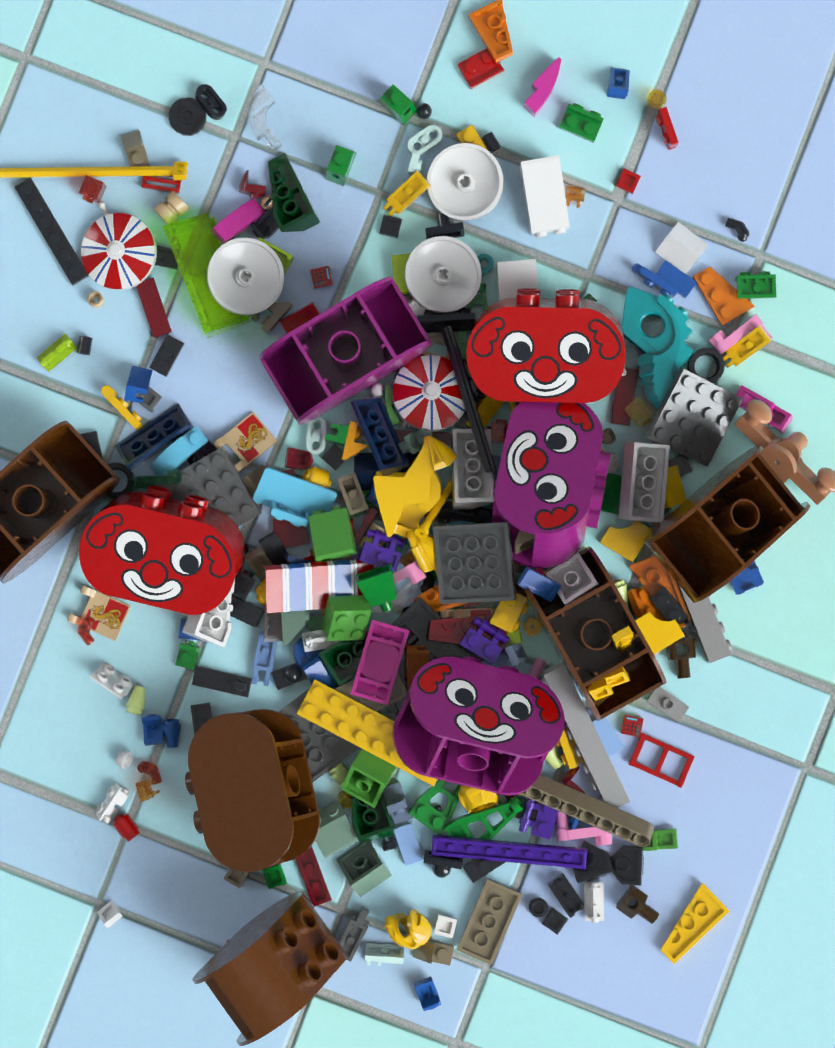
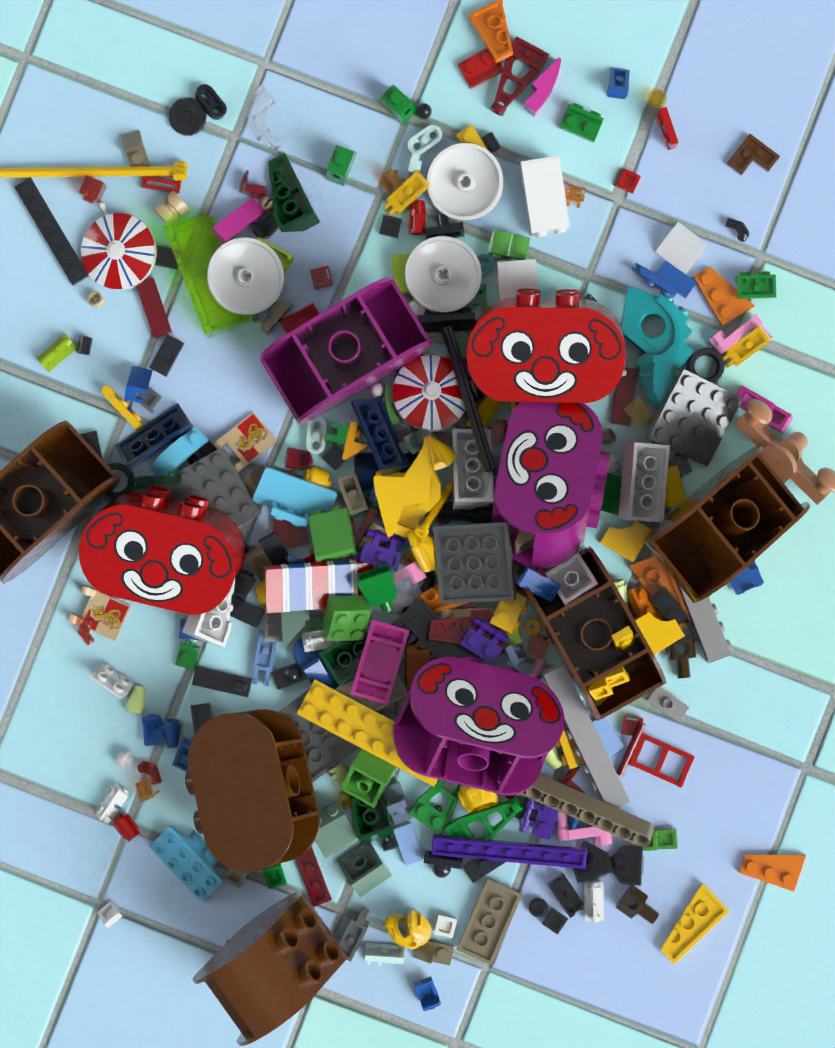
(181, 758): none -> blue slope
(189, 861): none -> medium azure bracket
(391, 181): none -> clear orange tile
(417, 218): none -> red hinge
(508, 246): none -> bright green brick
(530, 56): none -> dark red plate
(538, 646): none -> clear red brick
(630, 749): none -> dark red bar
(755, 151): none -> reddish brown tile
(774, 869): none -> orange wing

